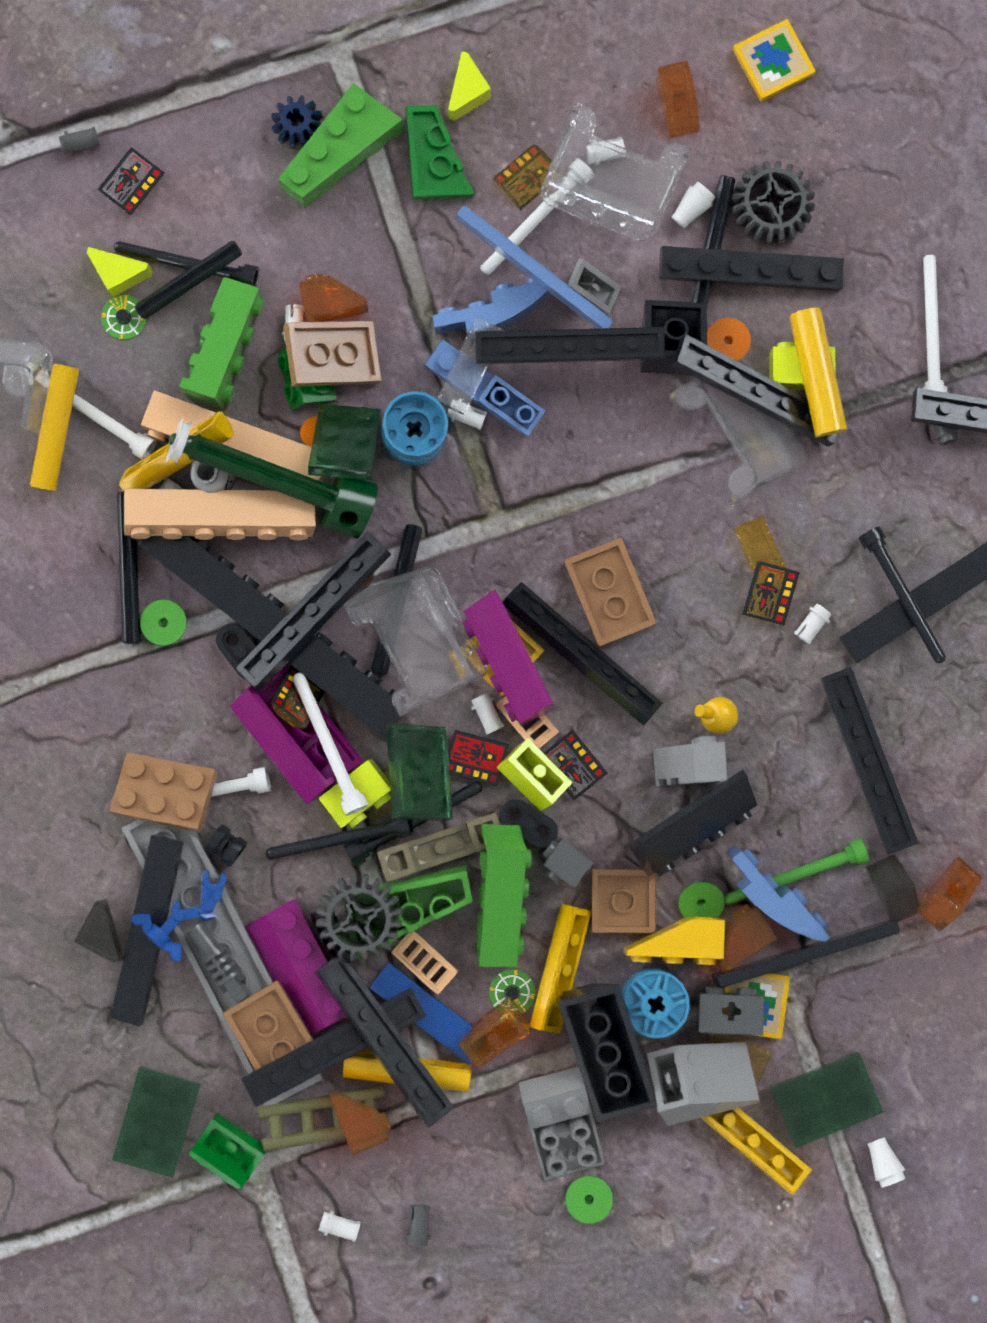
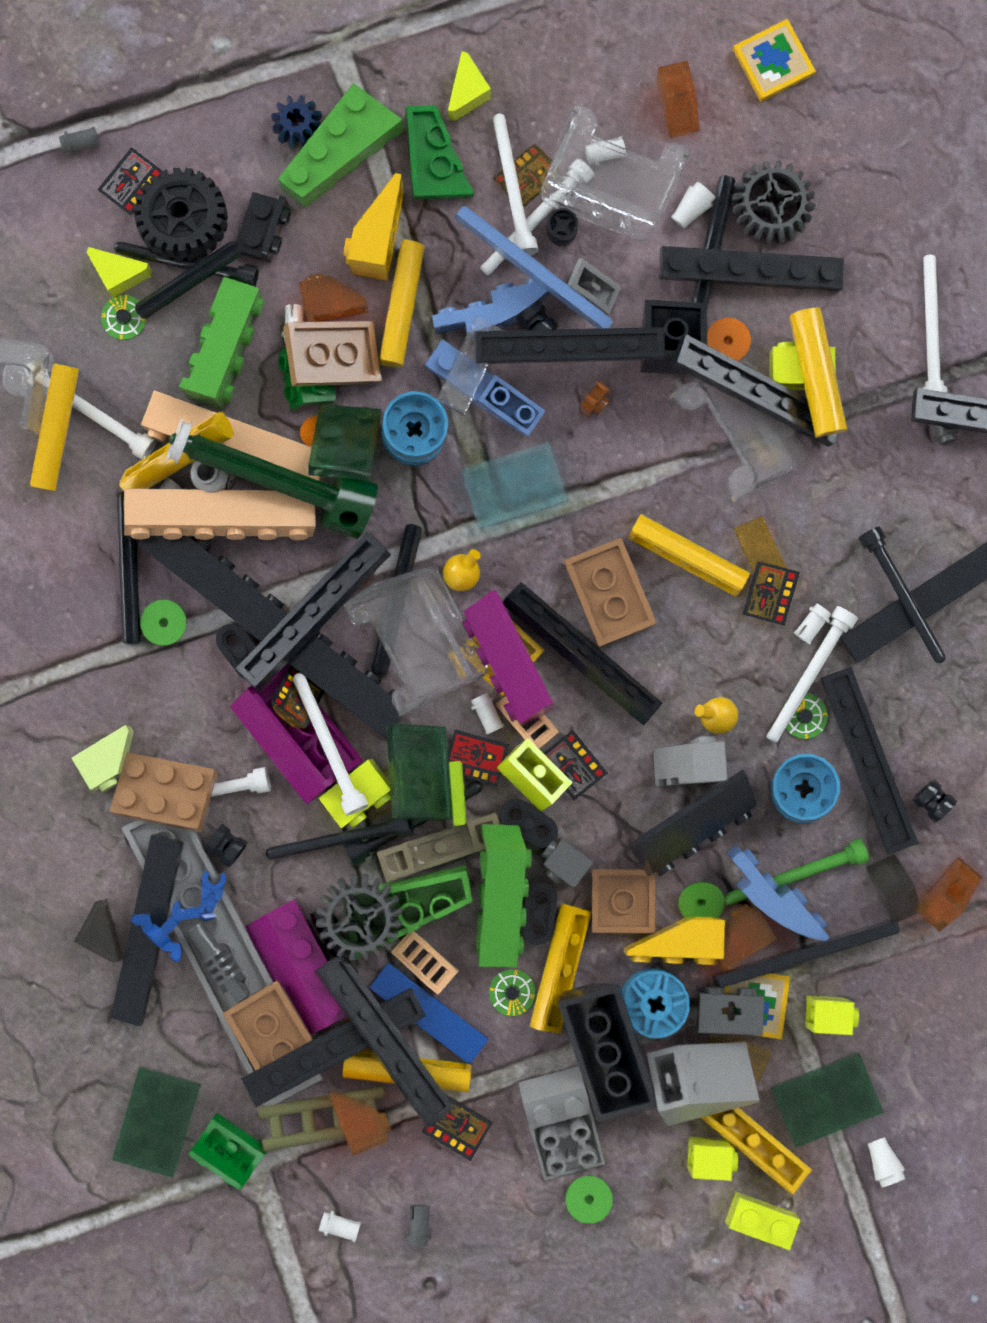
(104, 760): none -> yellowish green slope
(176, 194): none -> black wheel
(262, 226): none -> black bracket
(374, 236): none -> yellow slope
(401, 304): none -> yellow brick
(457, 793): none -> lime tile
(460, 1129): none -> piece
(462, 571): none -> yellow piece
(472, 417): white pin -> none
(495, 1033): clear orange slope -> none
(514, 485): none -> clear light blue plate
(522, 238): none -> white piece
(535, 318): none -> black wheel
(540, 913): none -> black plate
(562, 221): none -> black wheel
(596, 400): none -> dark orange plate
(688, 555): none -> yellow brick
(711, 1158): none -> neon yellow brick
(762, 1220): none -> neon yellow brick
(809, 718): none -> bright green piece
(820, 779): none -> dark azure wheel
(831, 1015): none -> neon yellow brick
(841, 622): none -> white piece
(934, 800): none -> black wheel

